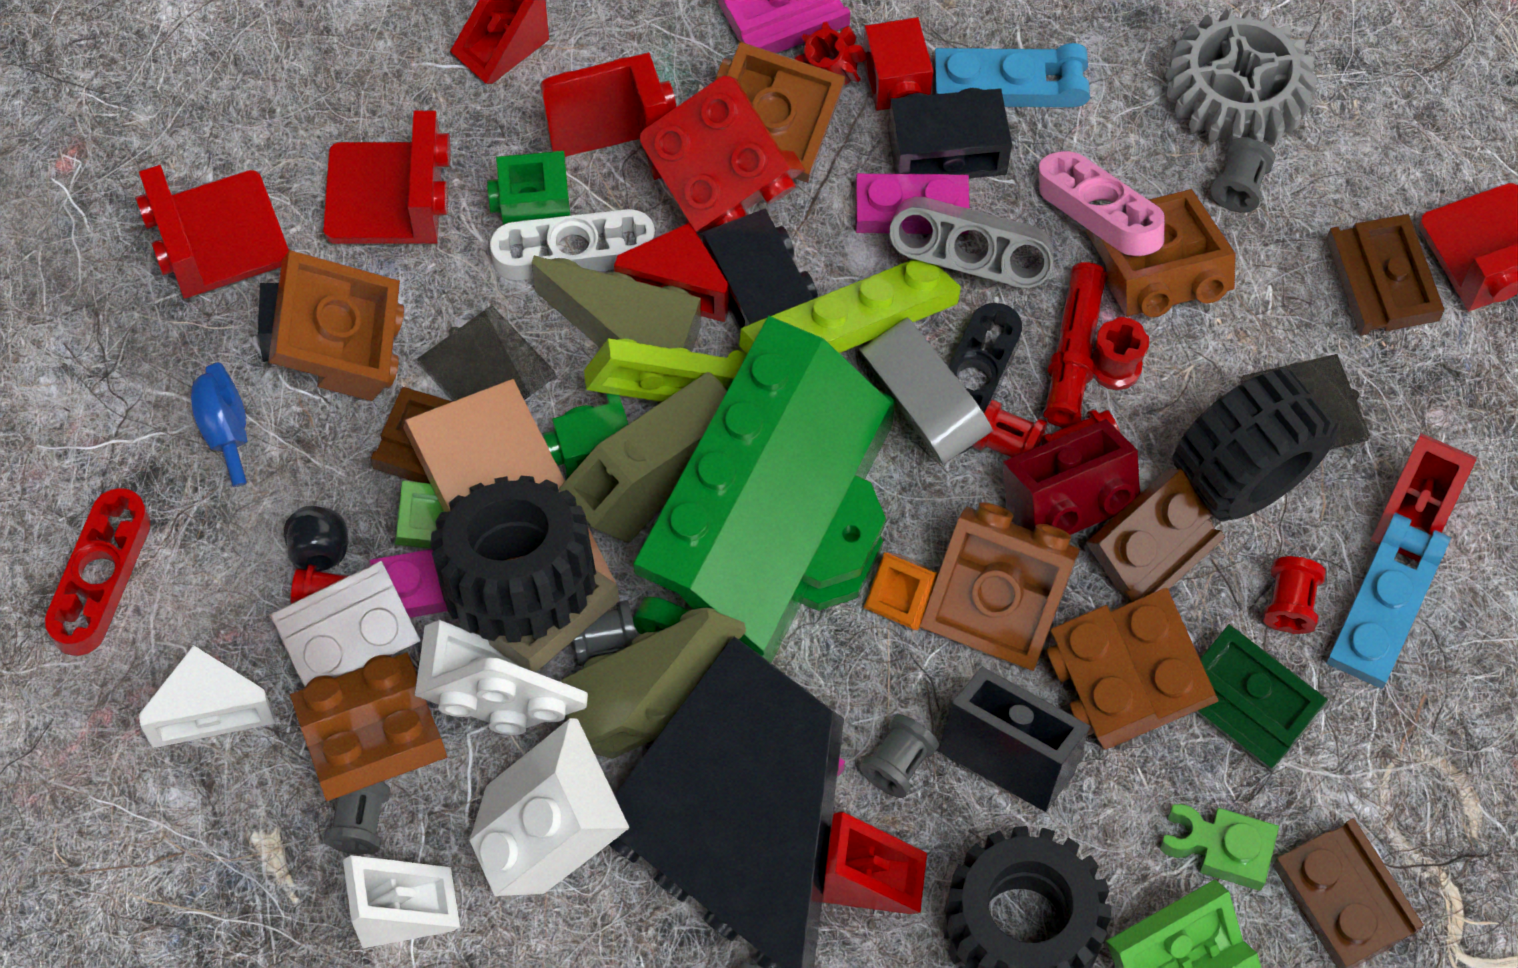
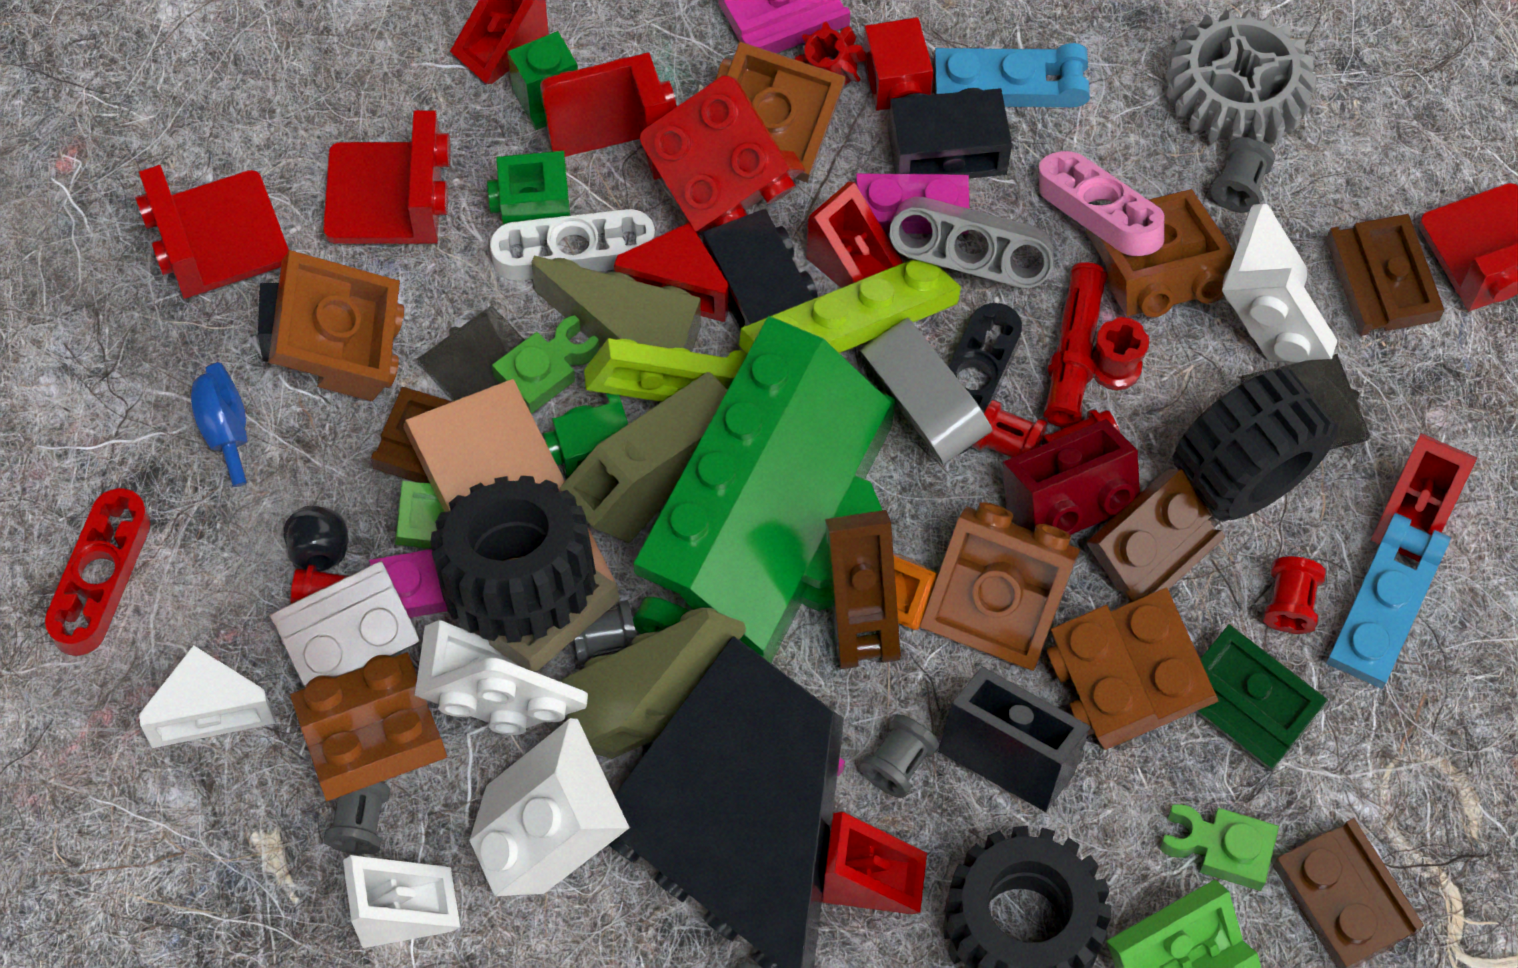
(533, 64): none -> green brick
(544, 367): none -> bright green plate
(848, 239): none -> red slope
(863, 588): none -> reddish brown plate
(1270, 294): none -> white bracket

